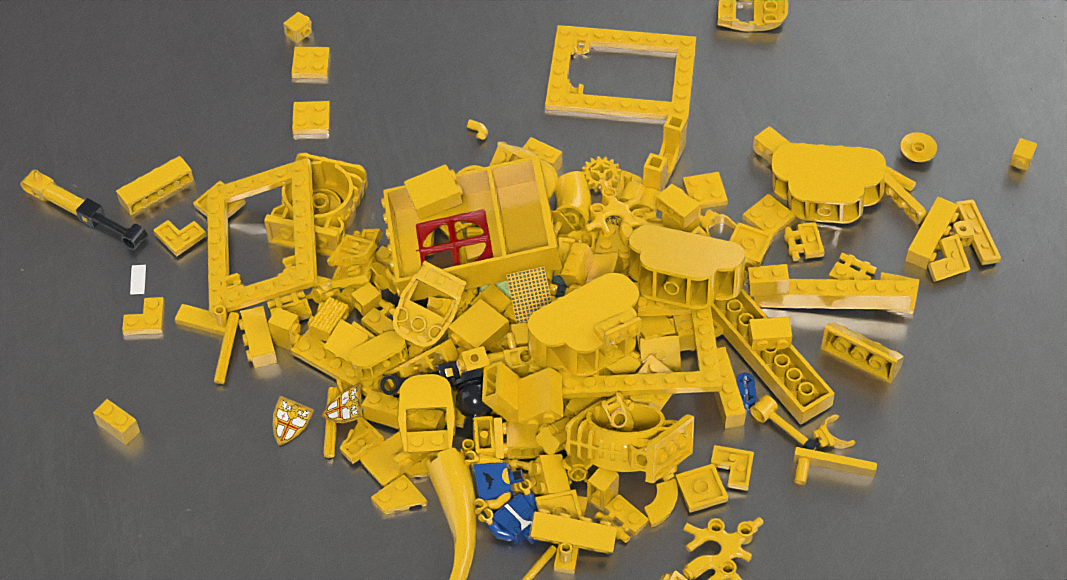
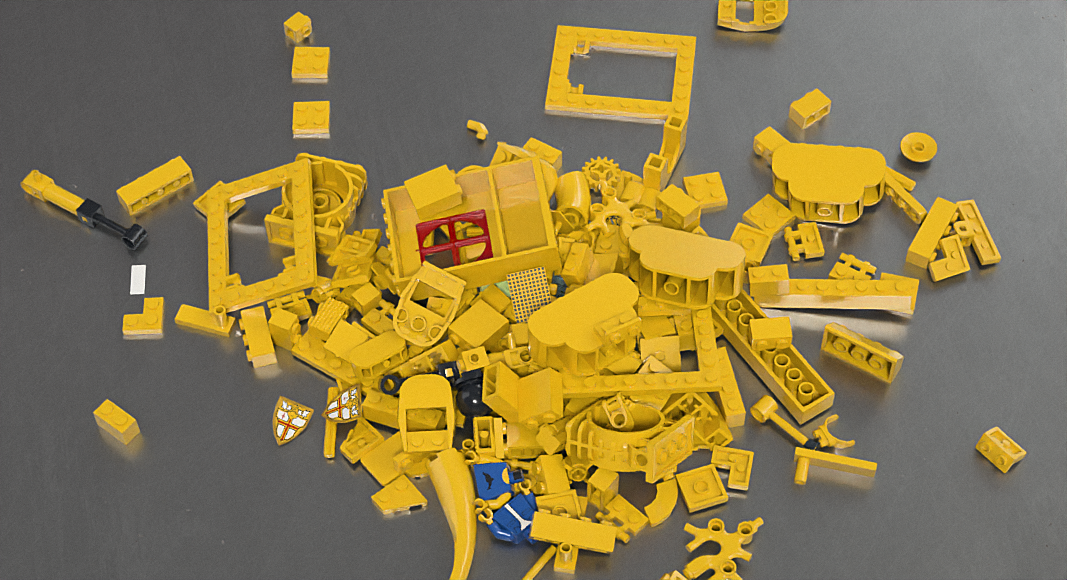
(181, 240): yellow plate -> none
(226, 348): yellow axle -> none
(709, 423): none -> yellow brick
(714, 218): yellow helmet -> none
(750, 390): blue beam -> none
(809, 108): none -> yellow brick
(1000, 449): none -> yellow bracket
(1023, 154): yellow brick -> none

